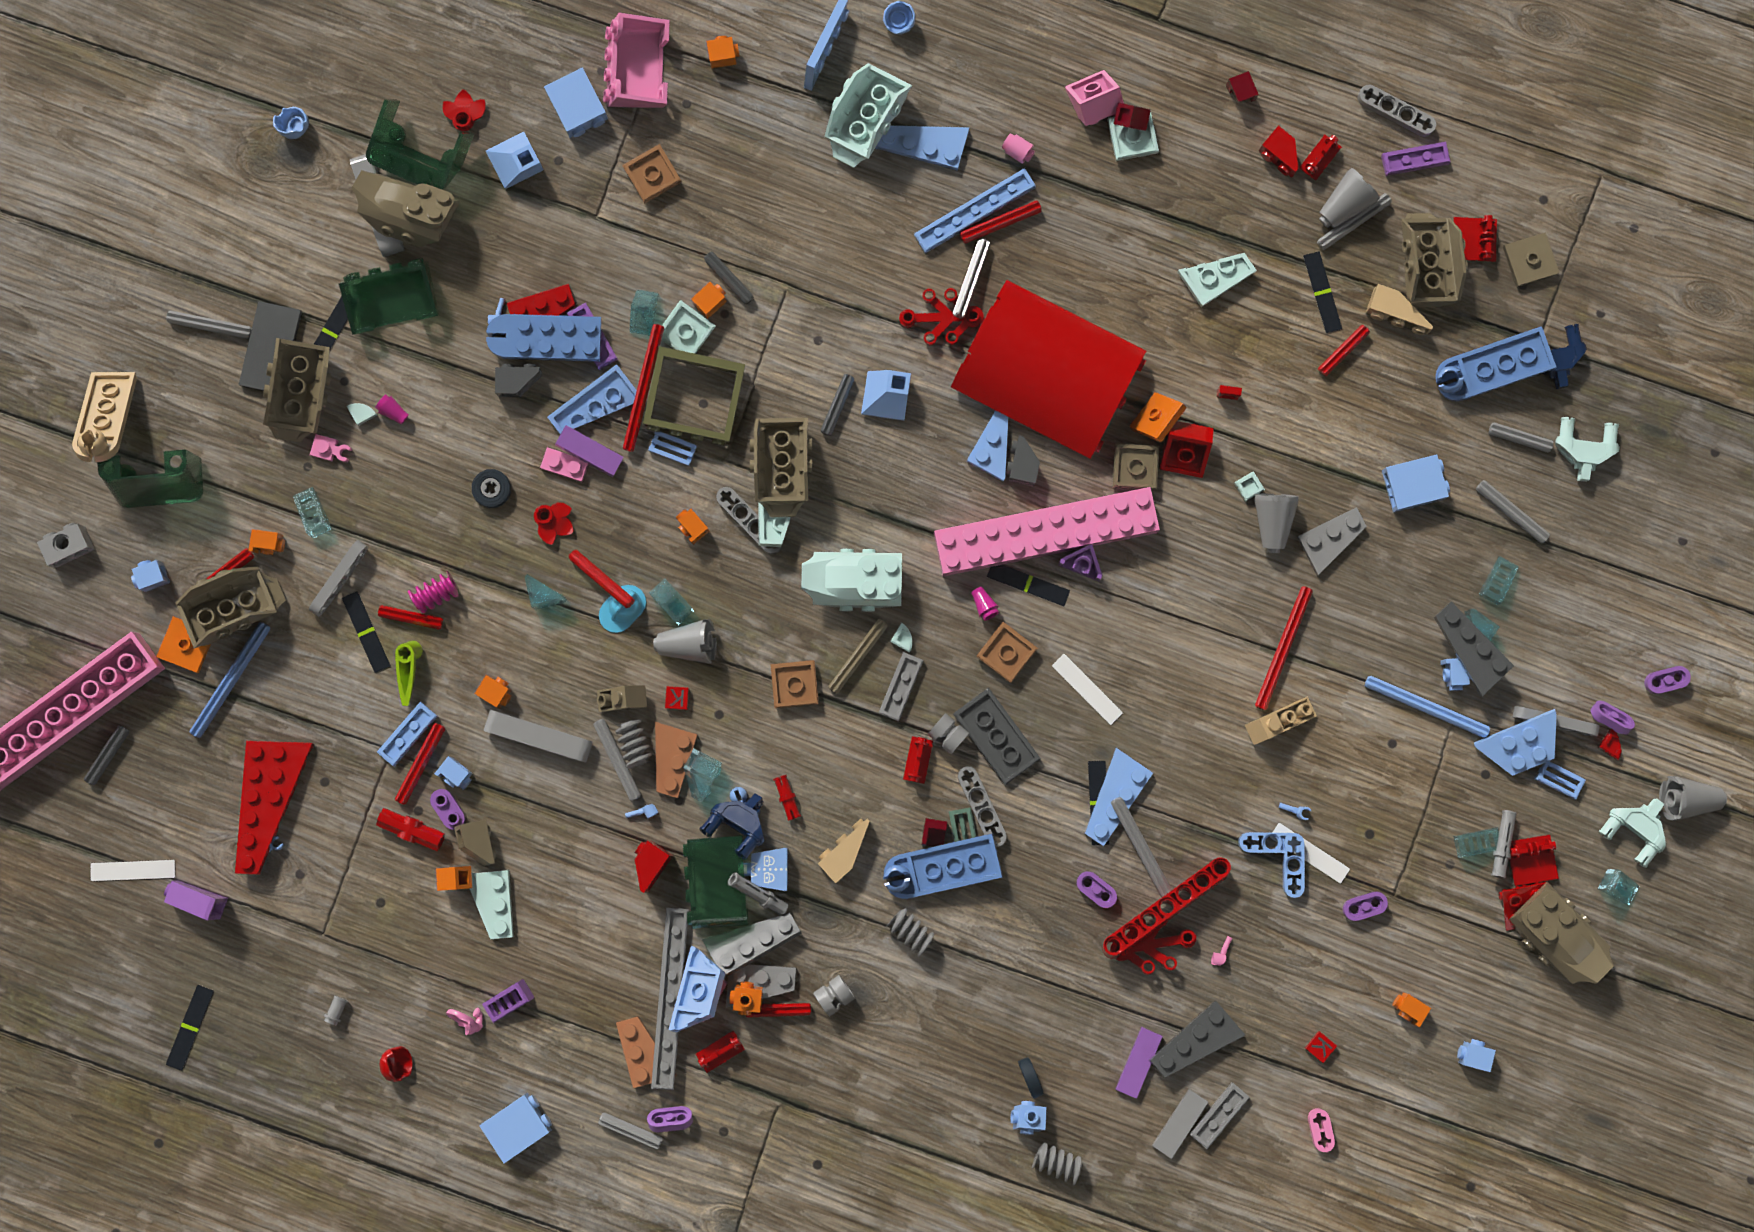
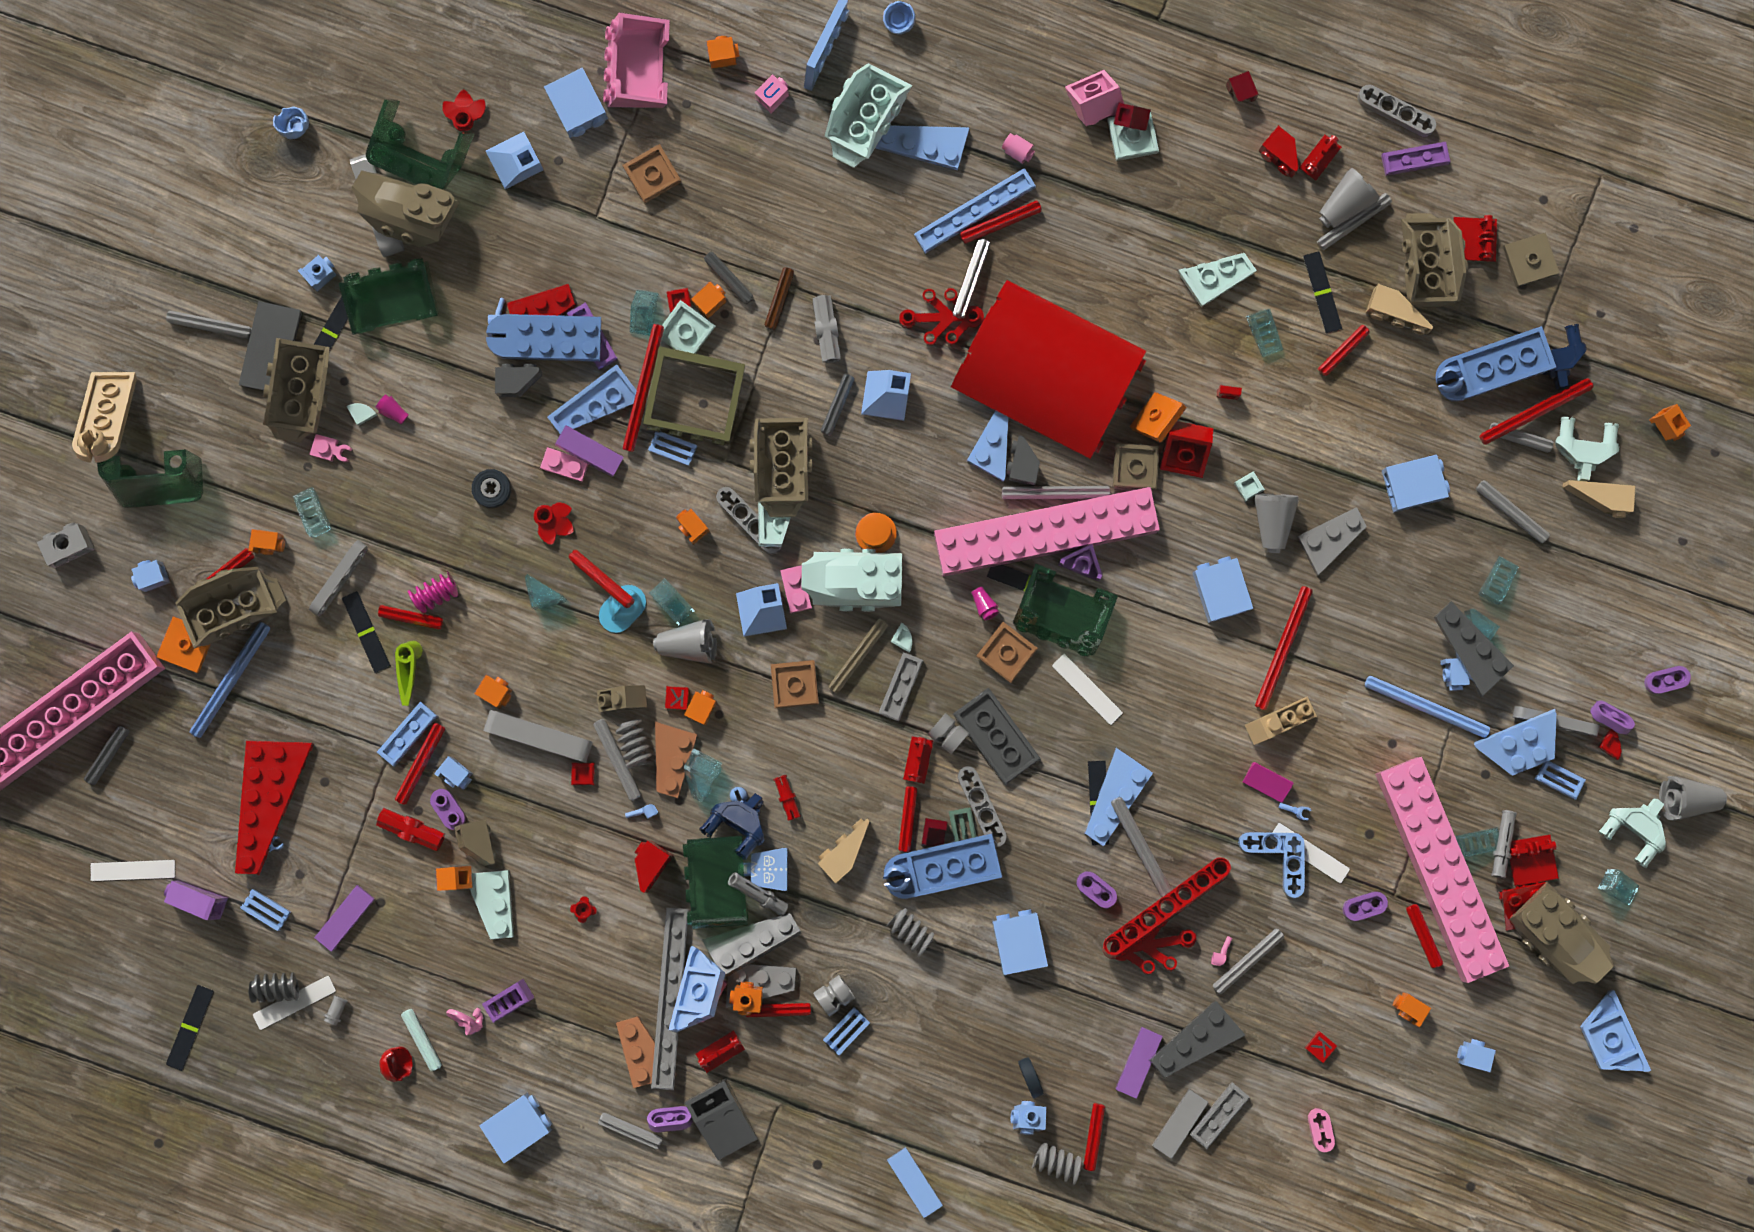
(249, 900): none -> light blue tile
(274, 988): none -> dark grey piece
(285, 1008): none -> white sticker
(319, 279): none -> light blue brick
(344, 918): none -> medium lavender tile
(421, 1040): none -> light aqua axle
(582, 773): none -> red tile
(583, 903): none -> red plate
(676, 295): none -> red tile
(701, 707): none -> orange brick
(721, 1119): none -> dark grey slope
(761, 610): none -> light blue slope
(772, 93): none -> bright pink brick
(779, 298): none -> reddish brown axle
(797, 598): none -> bright pink plate
(826, 329): none -> light grey piece
(833, 1044): none -> light blue tile
(876, 532): none -> orange piece
(907, 819): none -> red axle
(914, 1182): none -> light blue tile
(1019, 942): none -> light blue brick
(1055, 492): none -> axle
(1063, 613): none -> clear green windscreen
(1094, 1137): none -> red axle
(1222, 589): none -> light blue brick
(1248, 961): none -> light grey axle
(1267, 782): none -> dark pink slope
(1269, 321): none -> clear light blue slope
(1424, 936): none -> red axle
(1442, 870): none -> bright pink brick
(1536, 411): none -> red axle
(1608, 498): none -> tan slope
(1612, 1037): none -> light blue wing
(1671, 422): none -> orange brick

